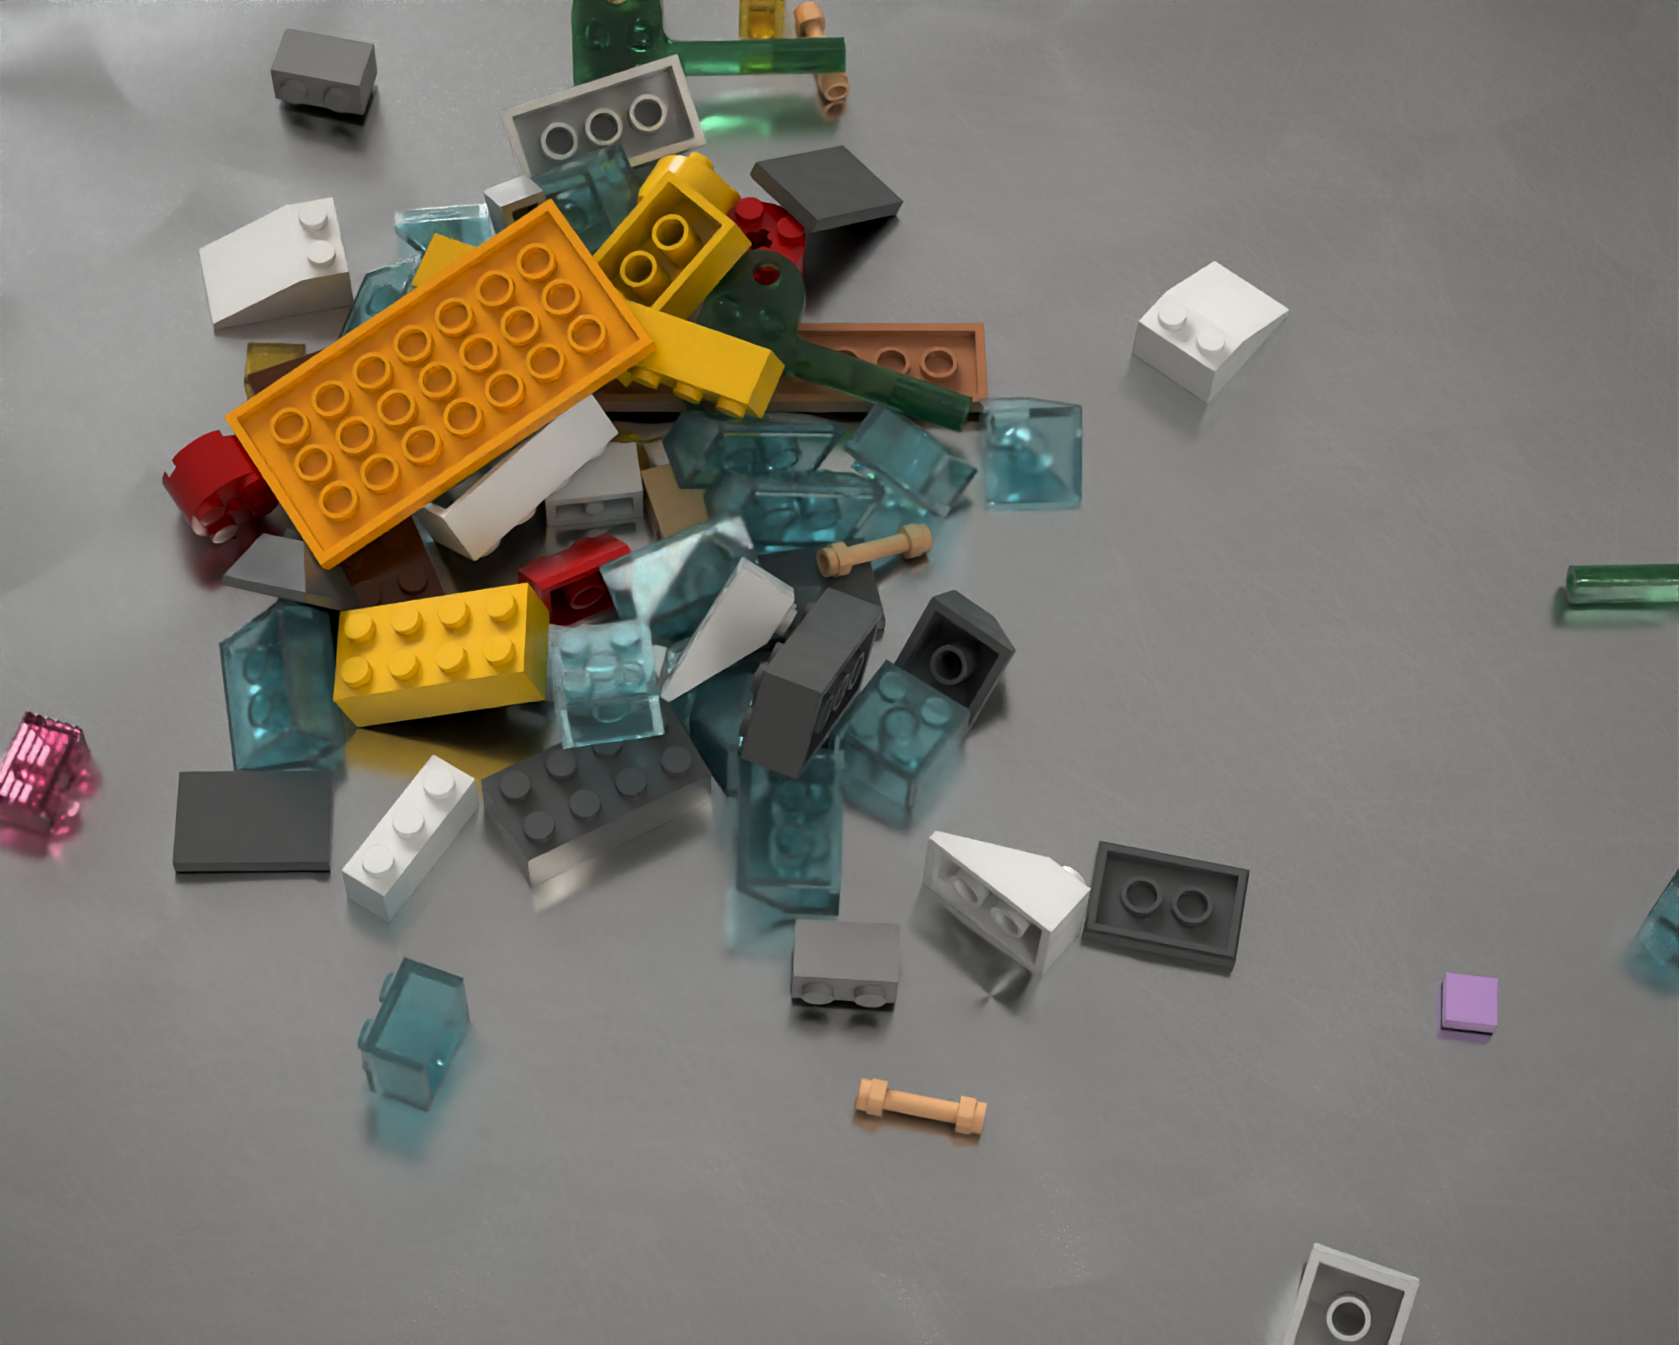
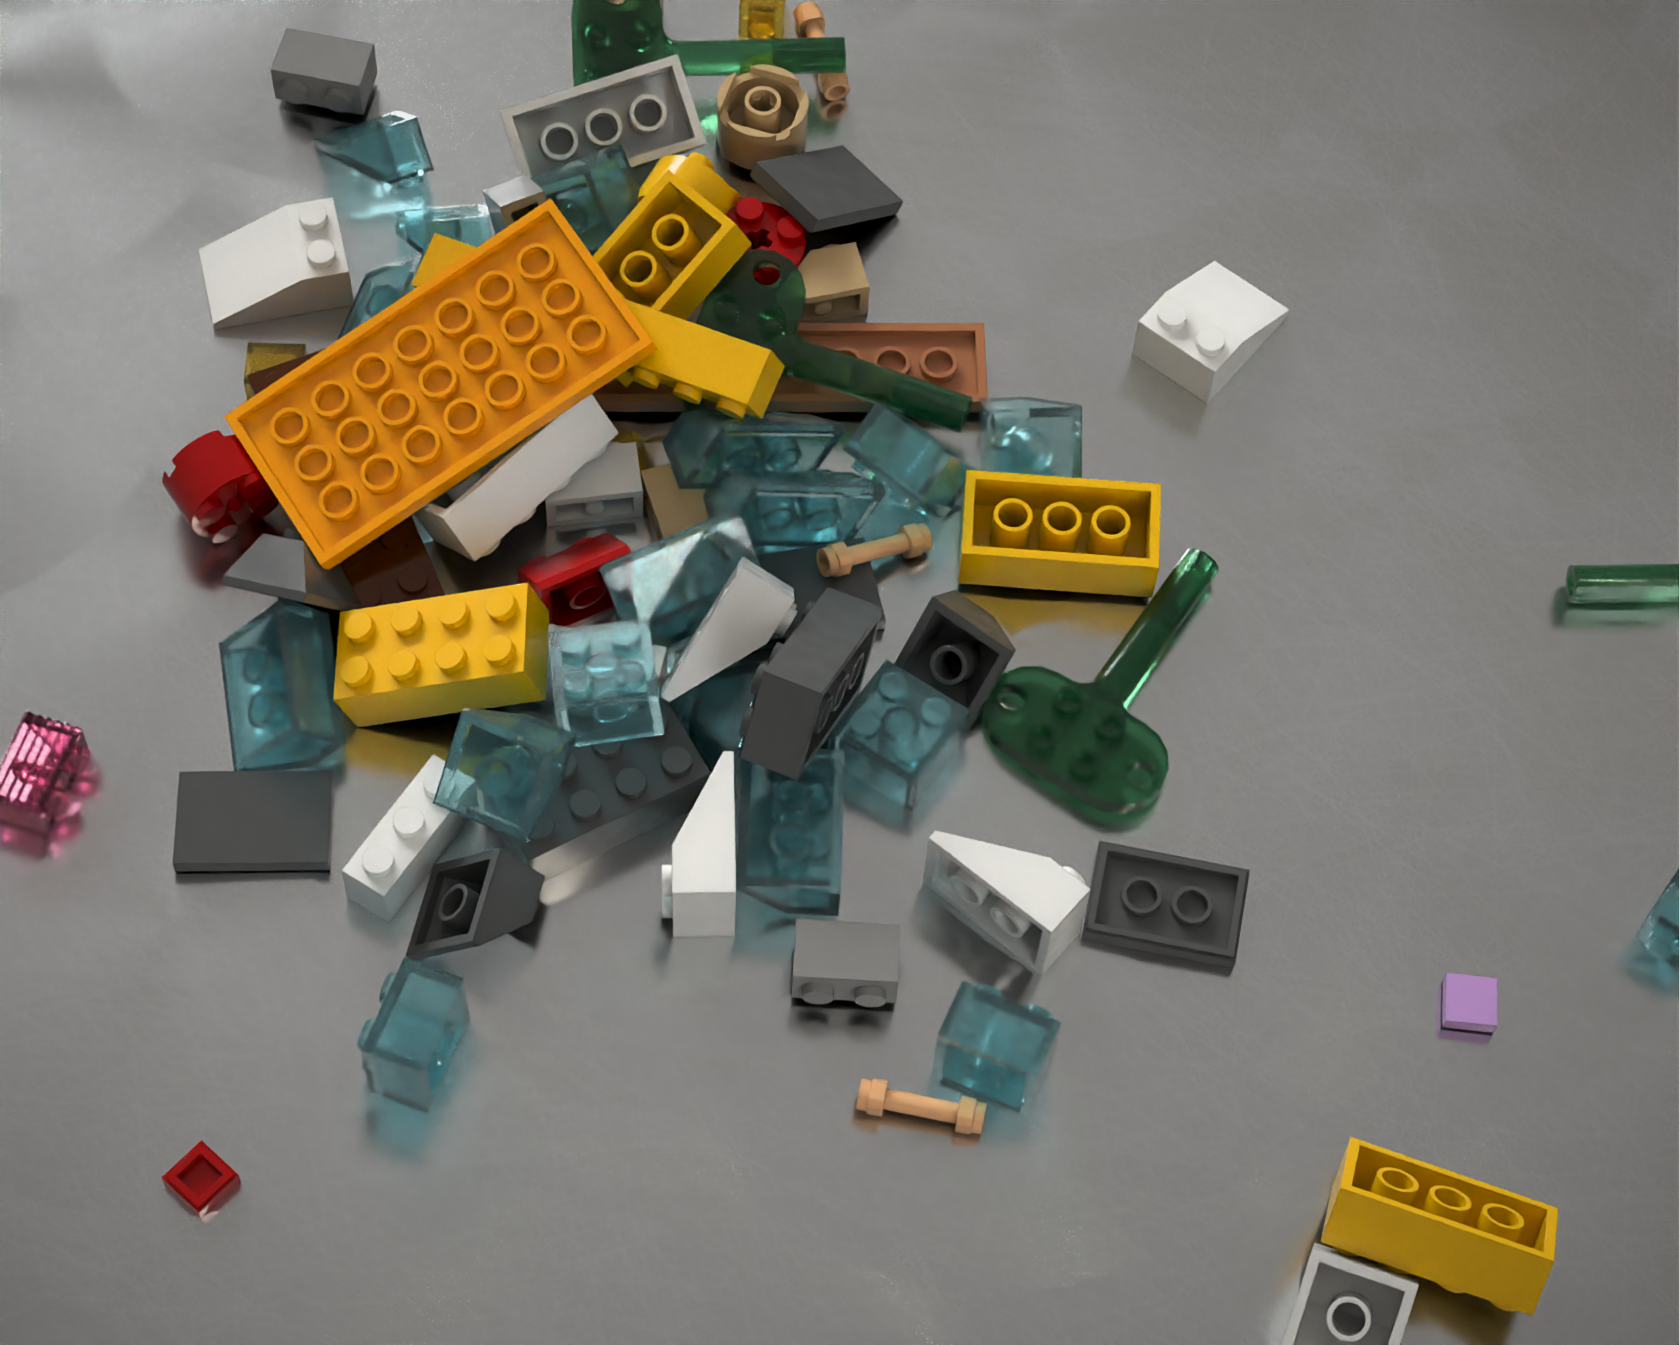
(201, 1179): none -> red tile
(382, 147): none -> clear light blue slope
(474, 903): none -> dark grey slope
(504, 770): none -> clear light blue slope
(702, 876): none -> white slope
(761, 116): none -> tan brick
(834, 283): none -> tan slope
(995, 1047): none -> clear light blue brick
(1060, 533): none -> yellow brick
(1081, 730): none -> clear green piece
(1441, 1227): none -> yellow brick

